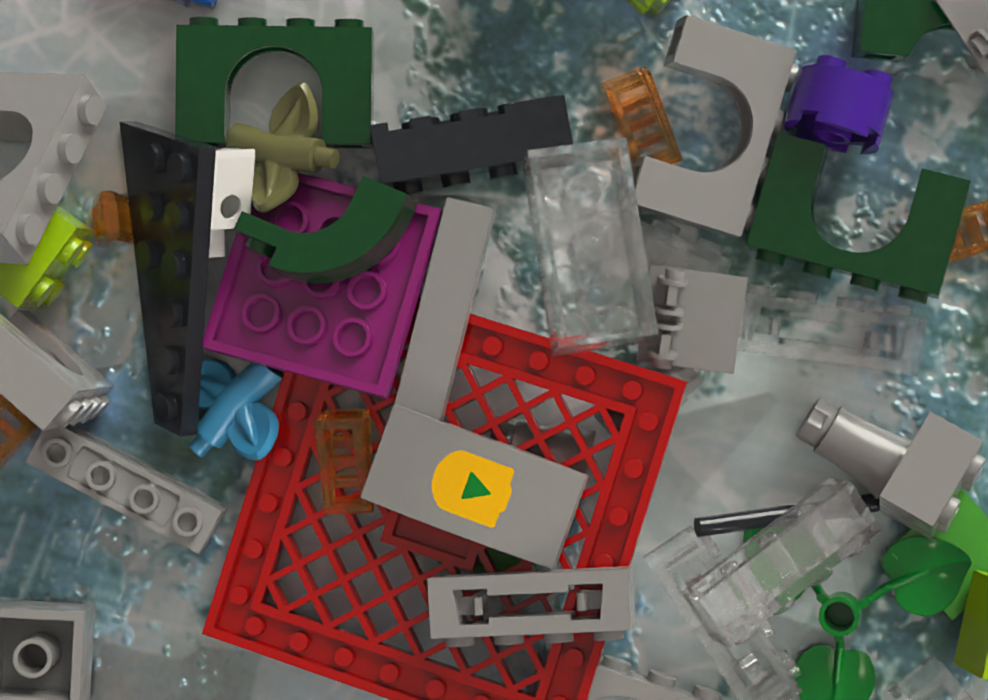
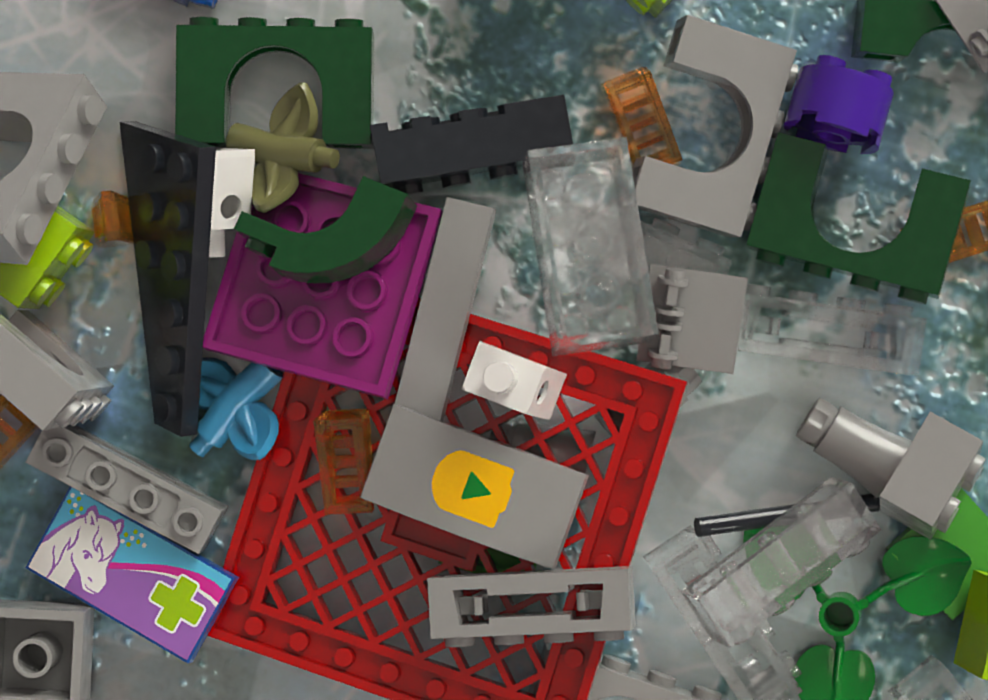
(132, 574): none -> tile
(513, 381): none -> white torso

